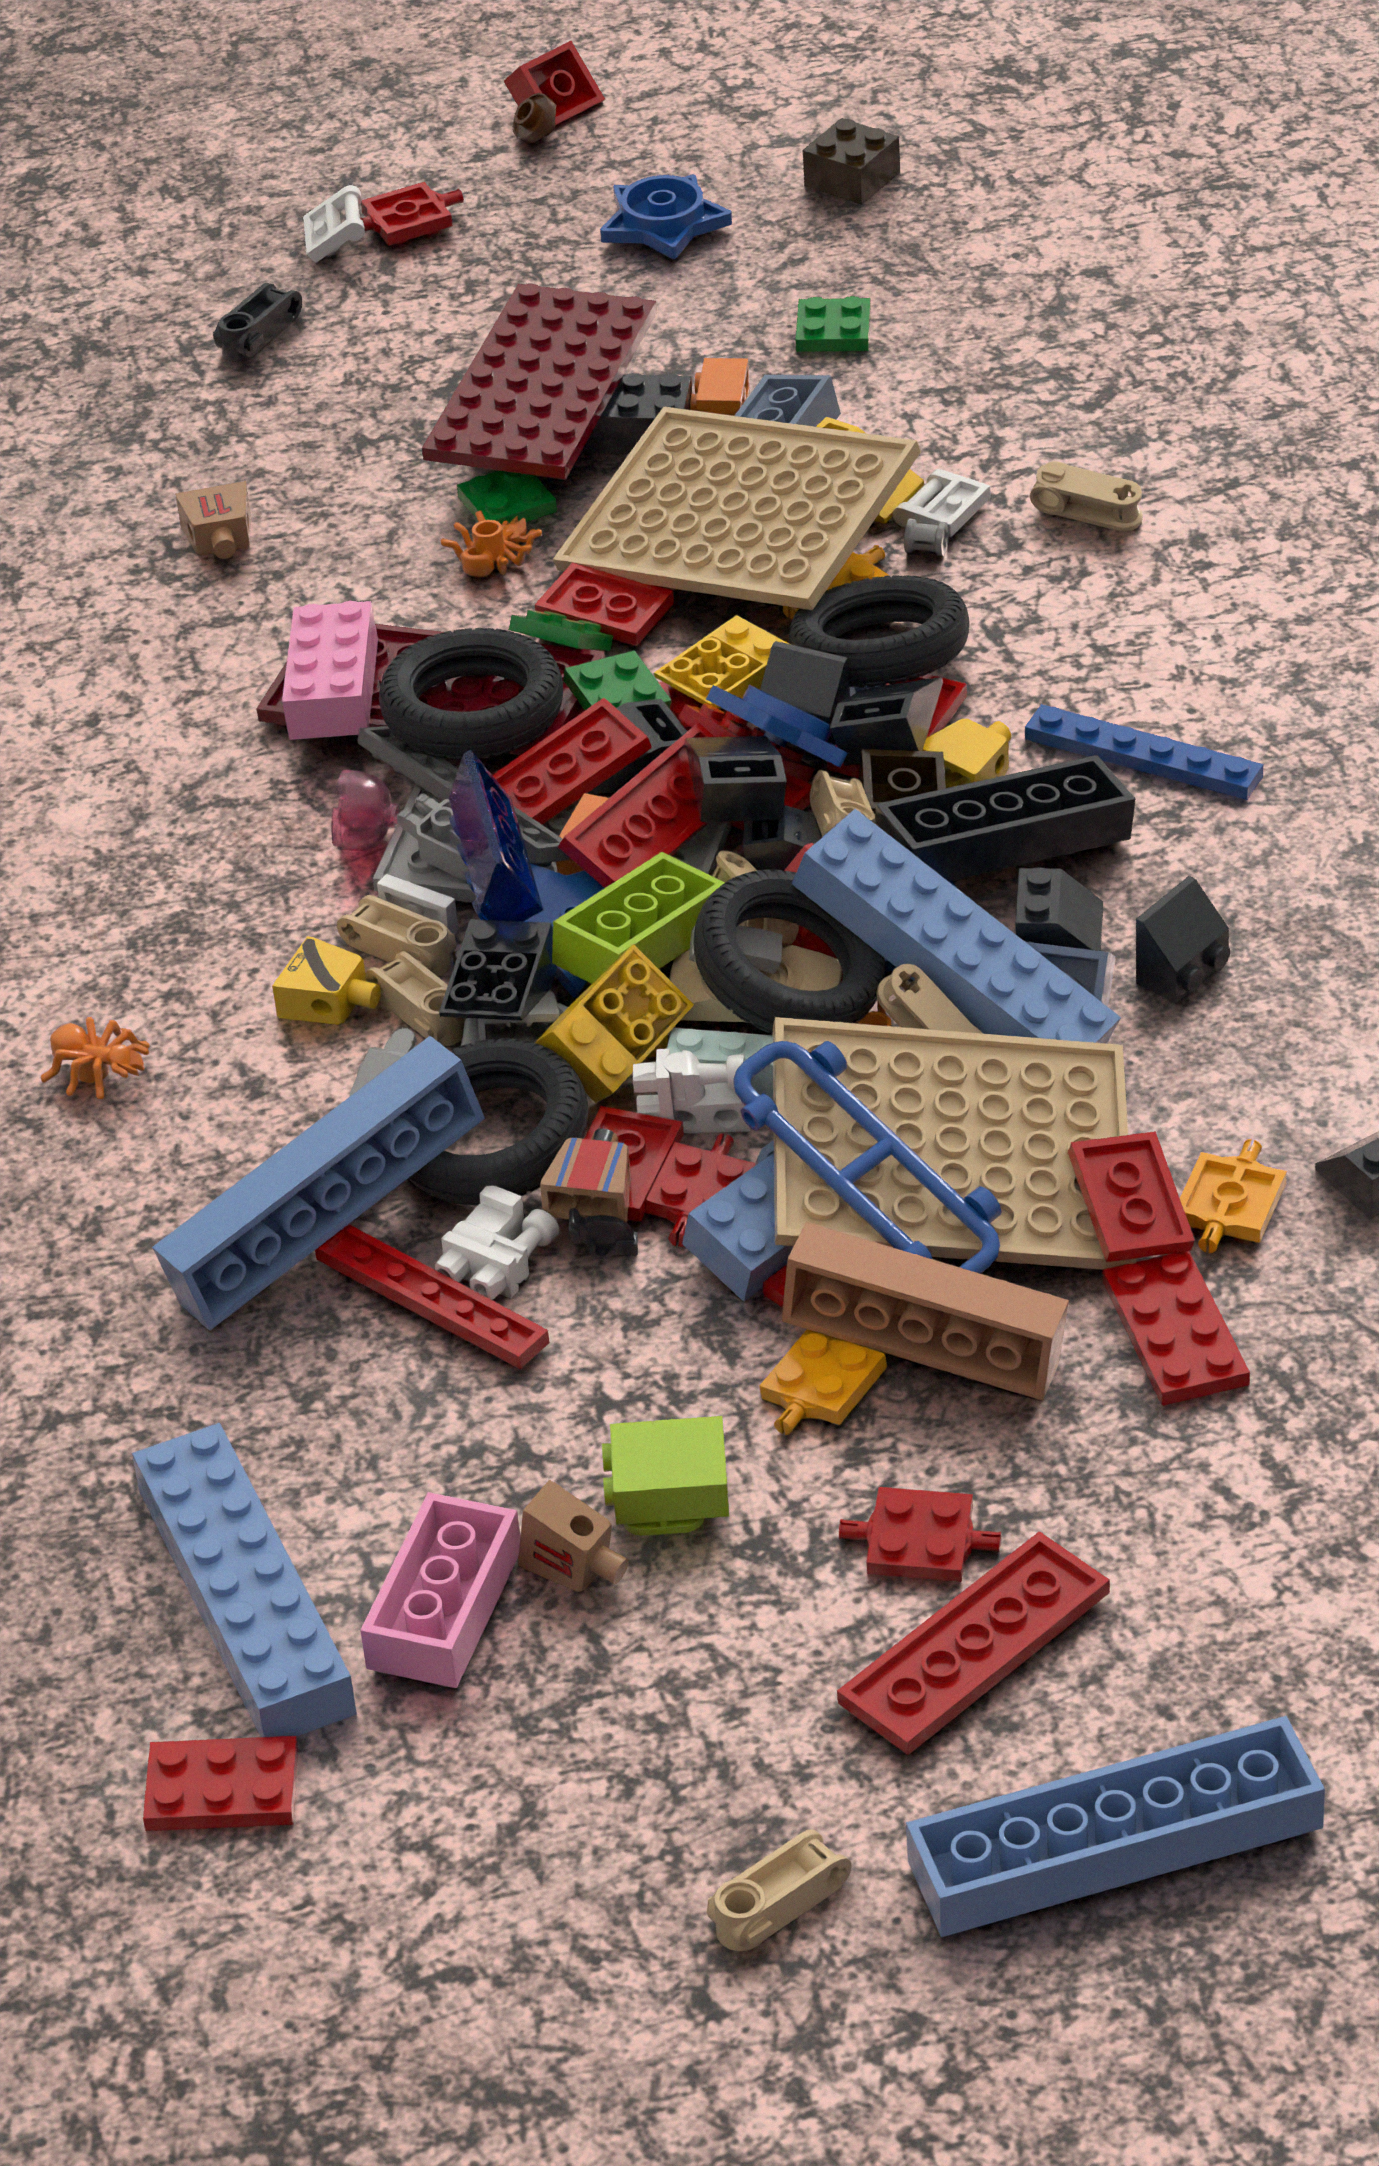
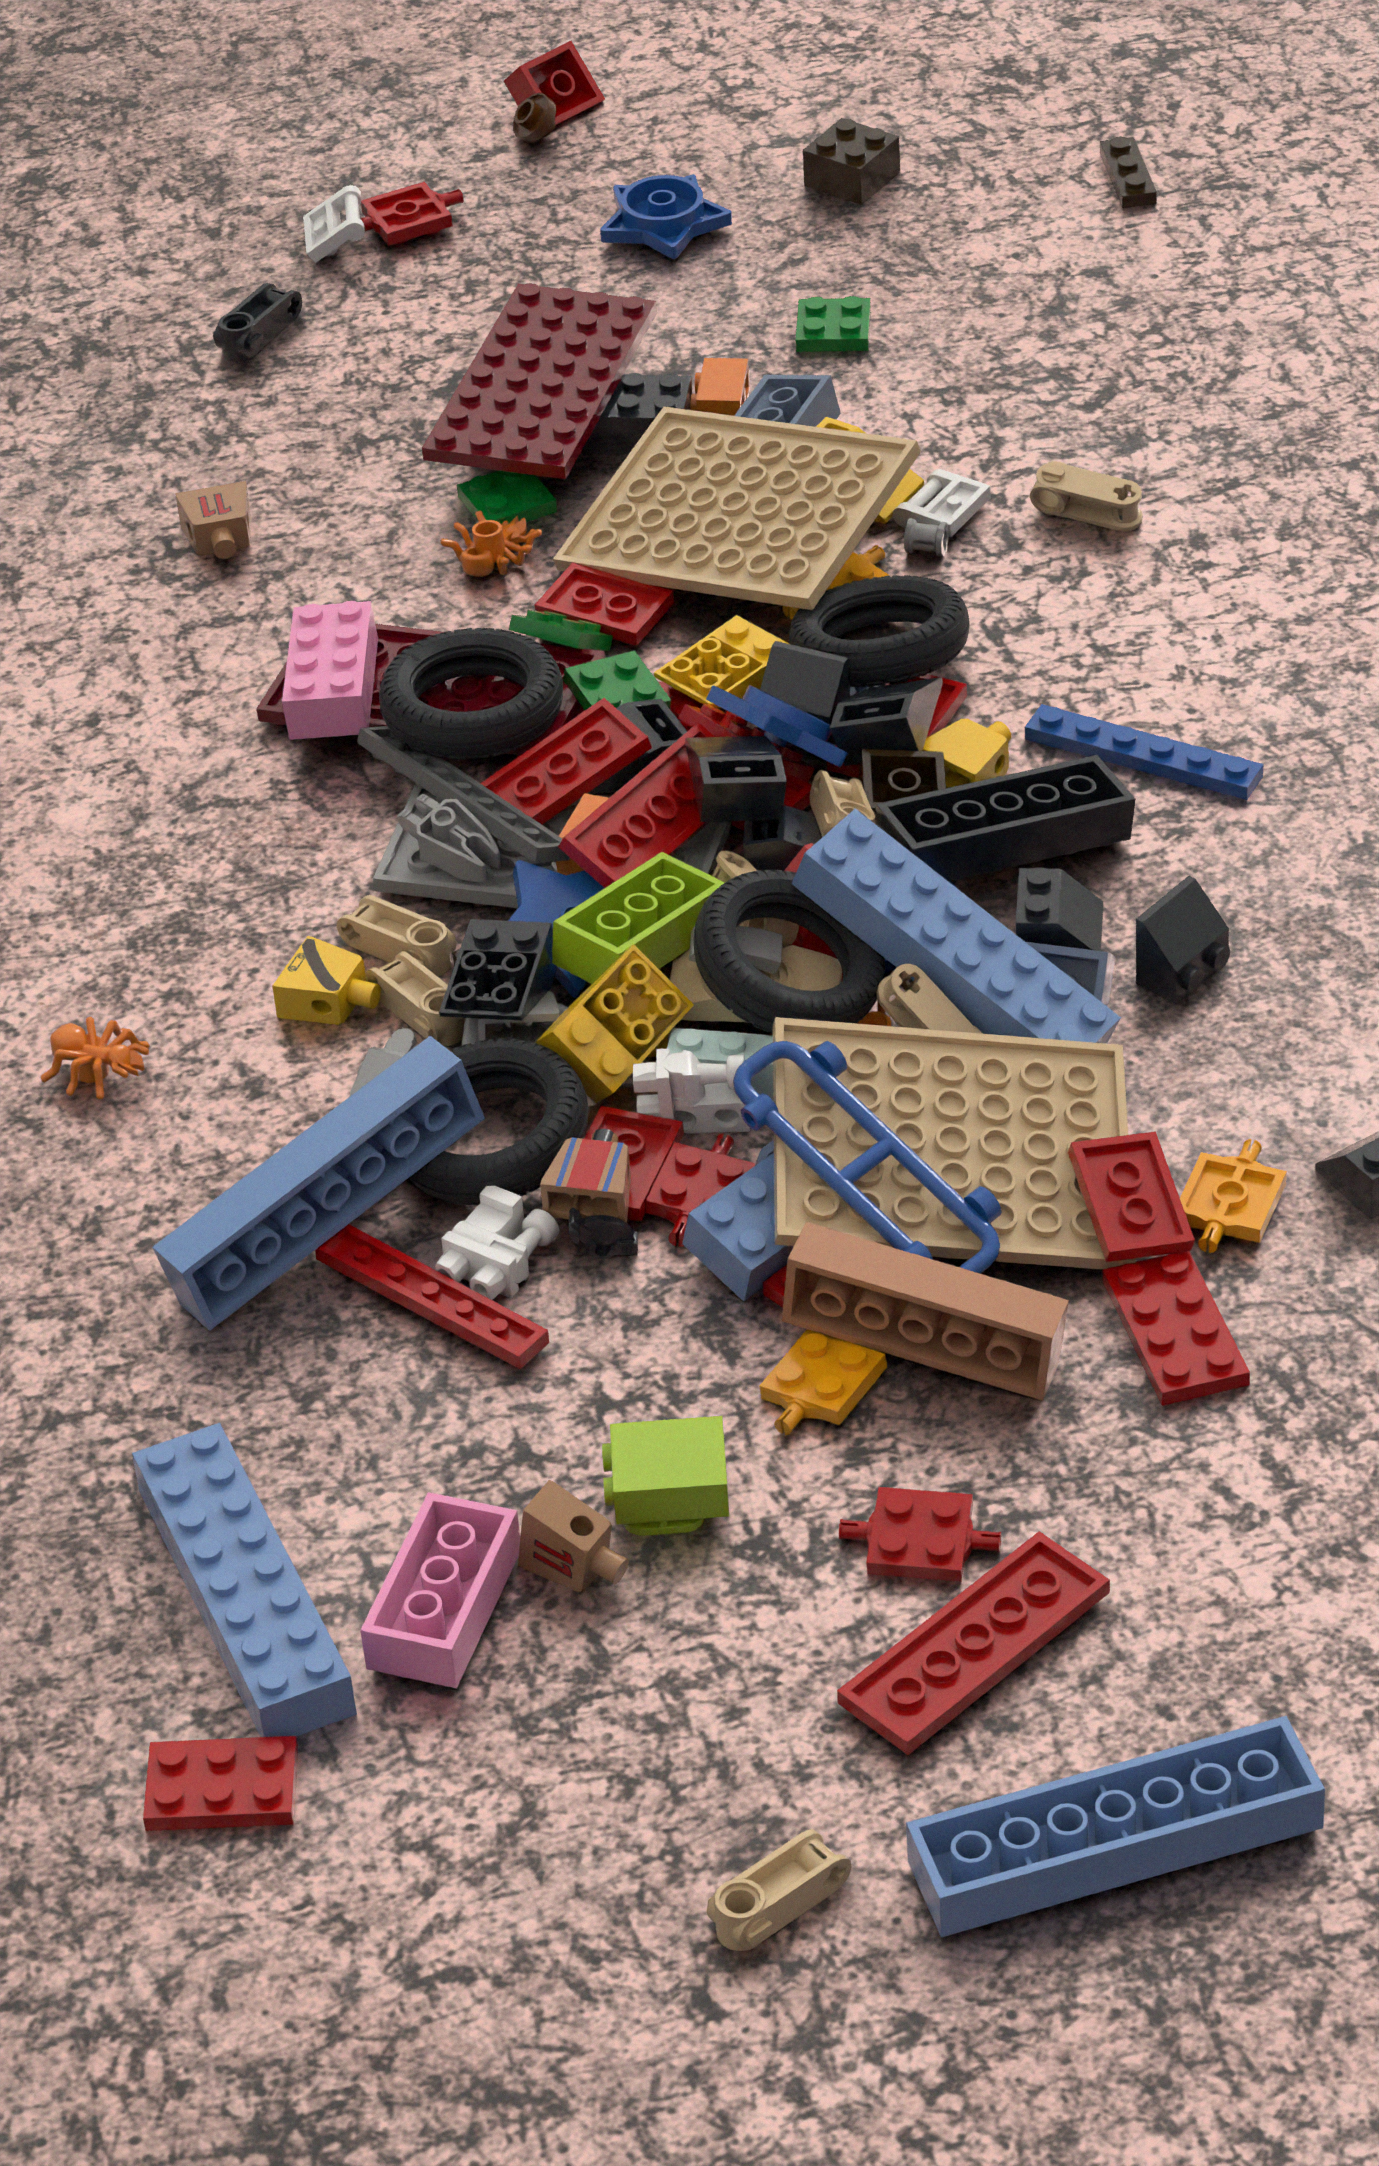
(362, 812): clear pink cylinder -> none
(419, 900): white plate -> none
(492, 845): clear blue slope -> none
(1128, 172): none -> dark brown plate

